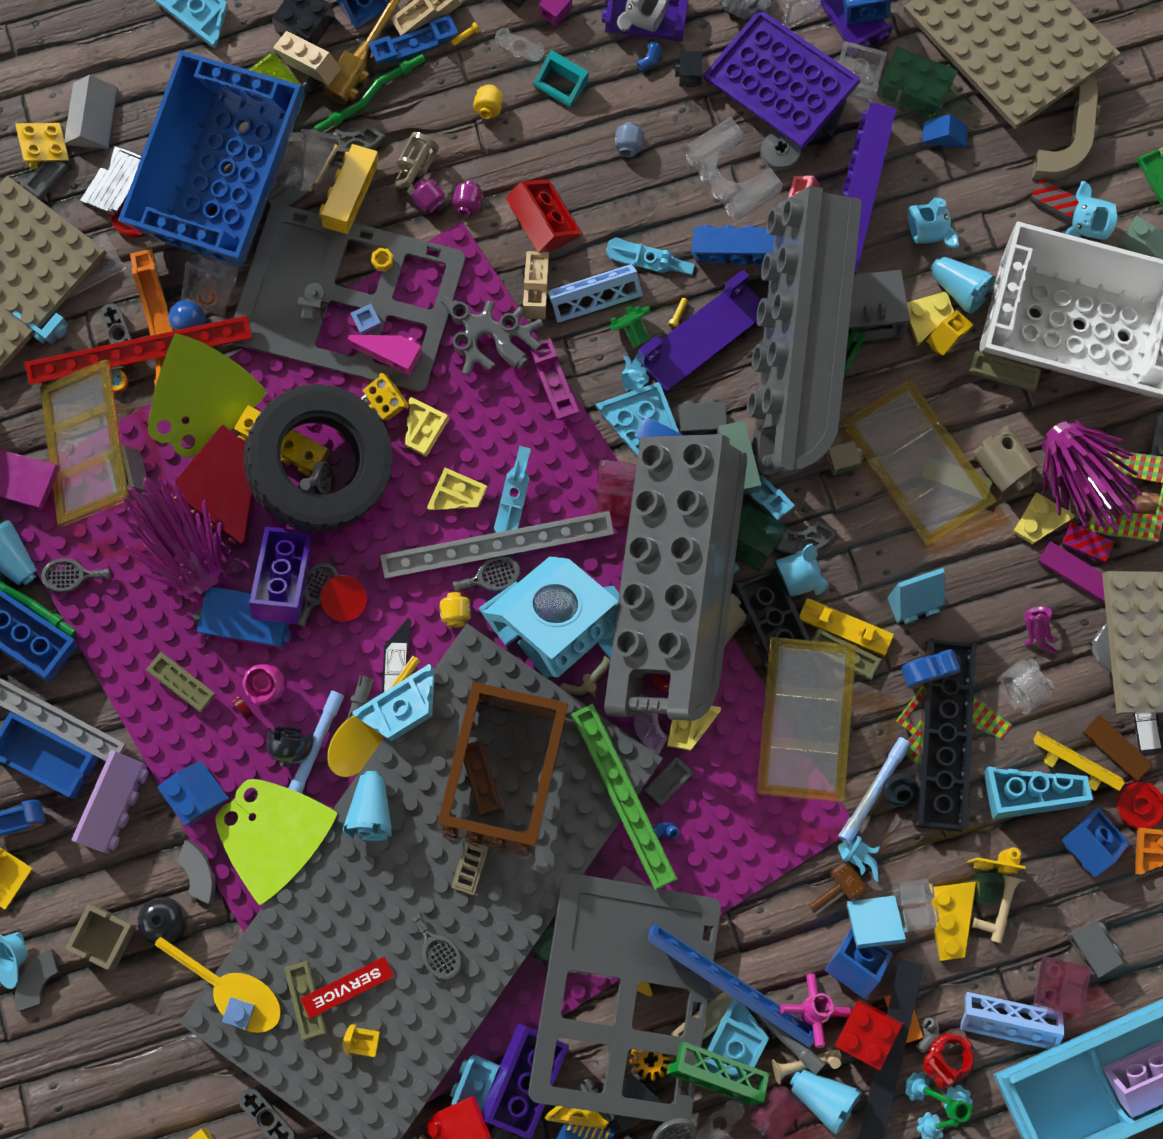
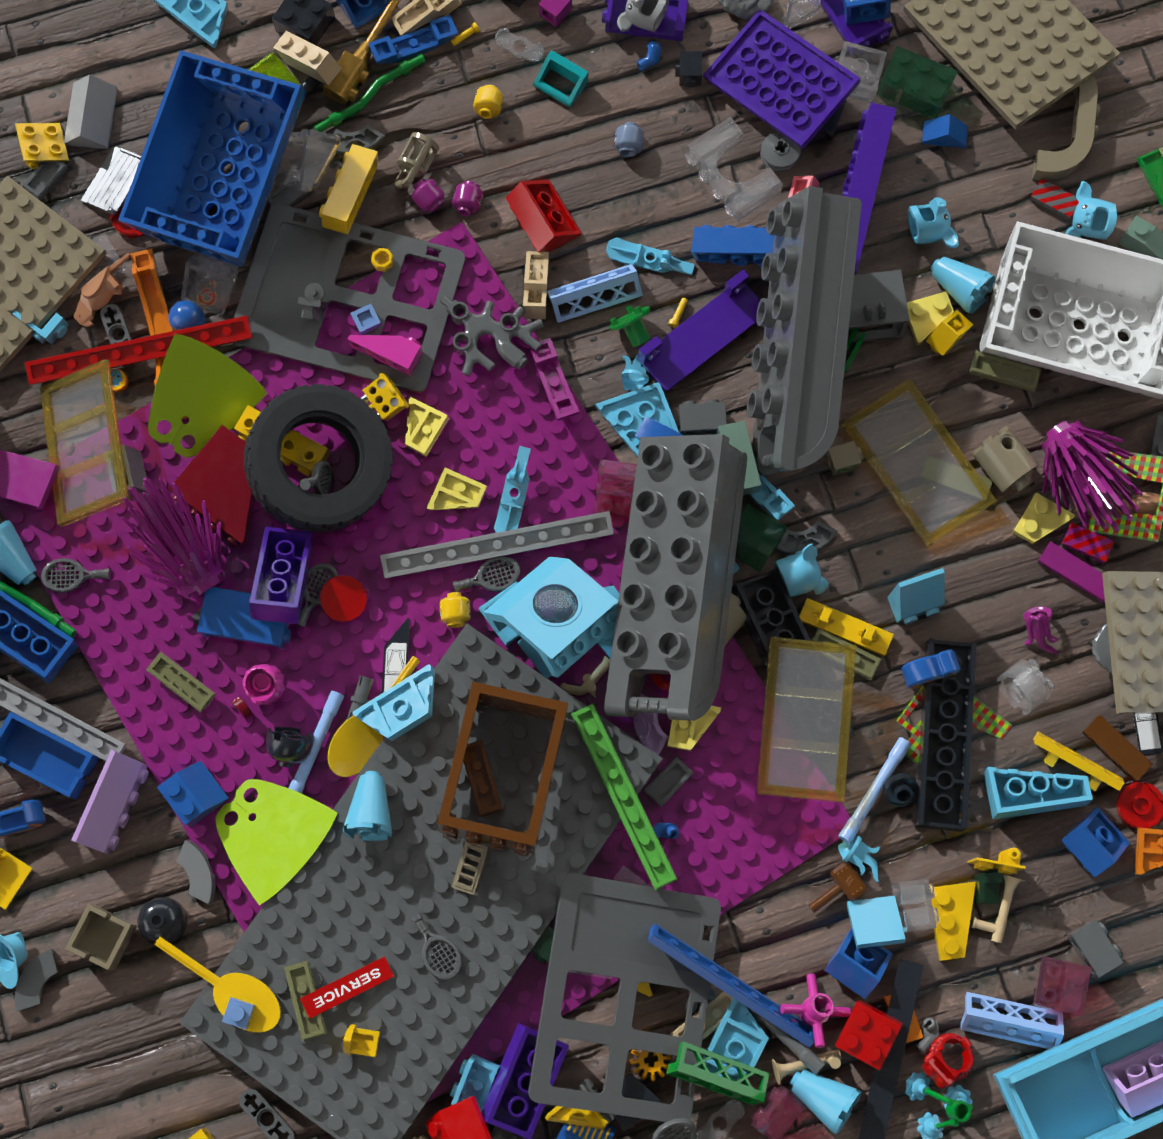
(99, 292): none -> nougat animal

